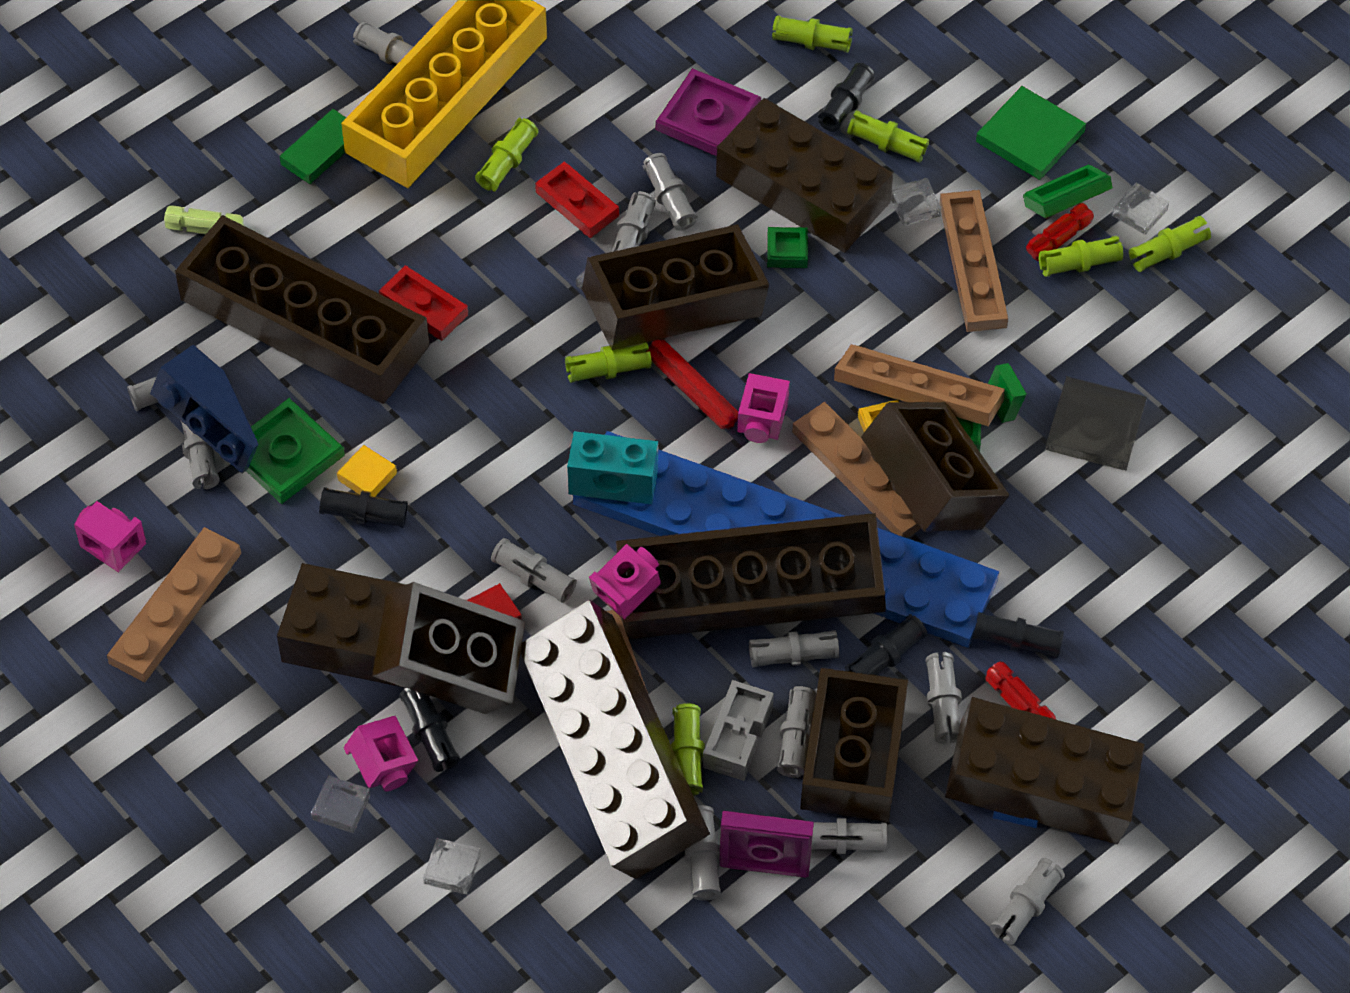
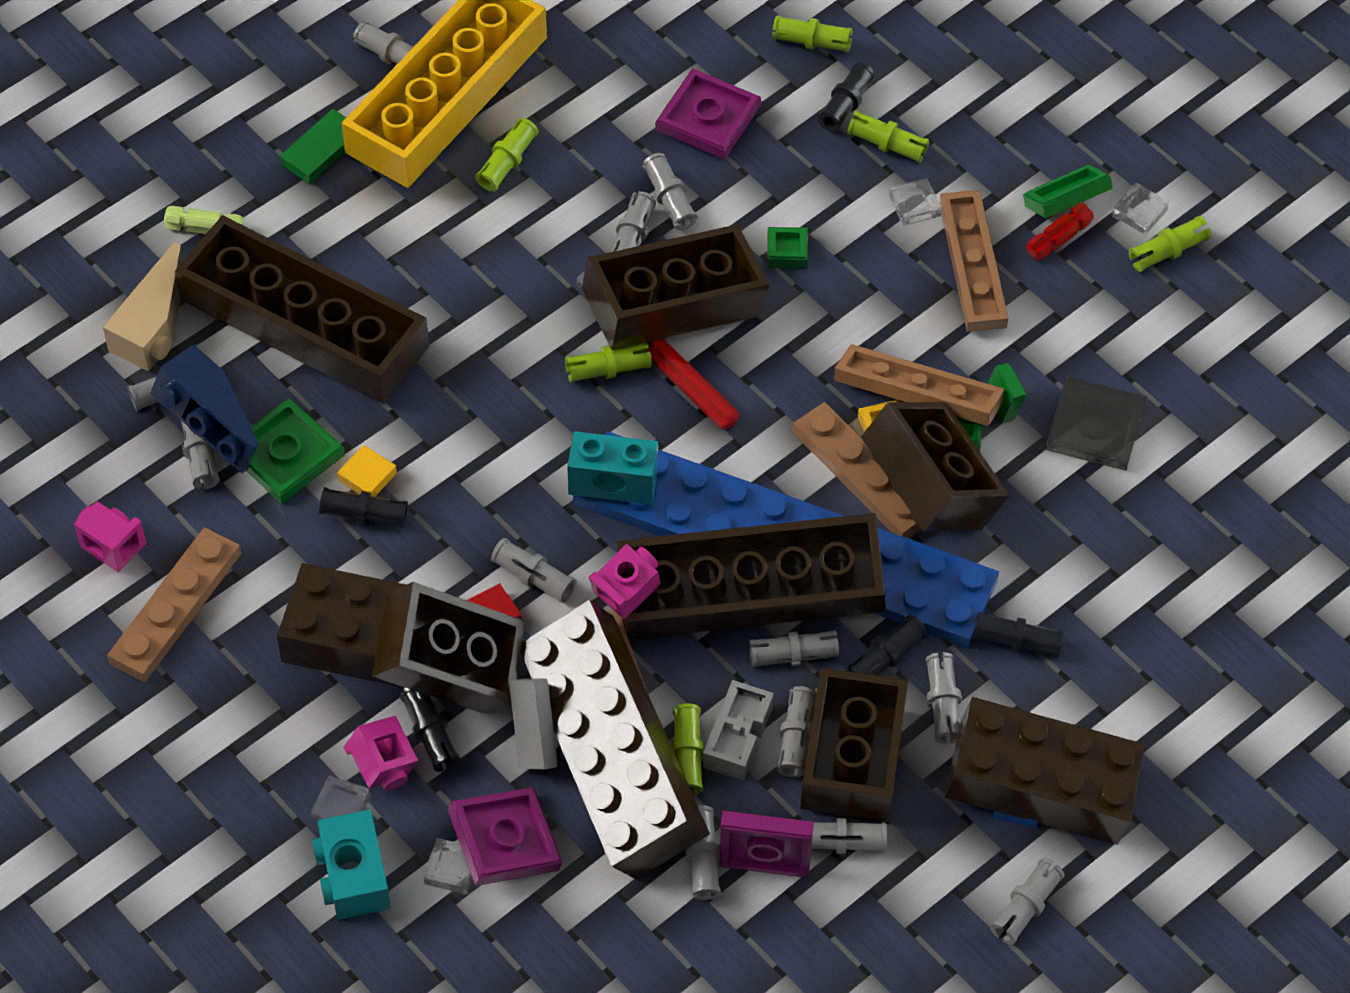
(147, 319): none -> tan slope
(358, 889): none -> teal brick
(427, 299): red plate -> none
(504, 836): none -> magenta plate
(533, 723): none -> light grey tile
(577, 199): red plate -> none
(763, 415): dark pink brick -> none
(804, 174): dark brown brick -> none
(1015, 691): red axle -> none
(1030, 132): green tile -> none
(1080, 256): lime pin -> none

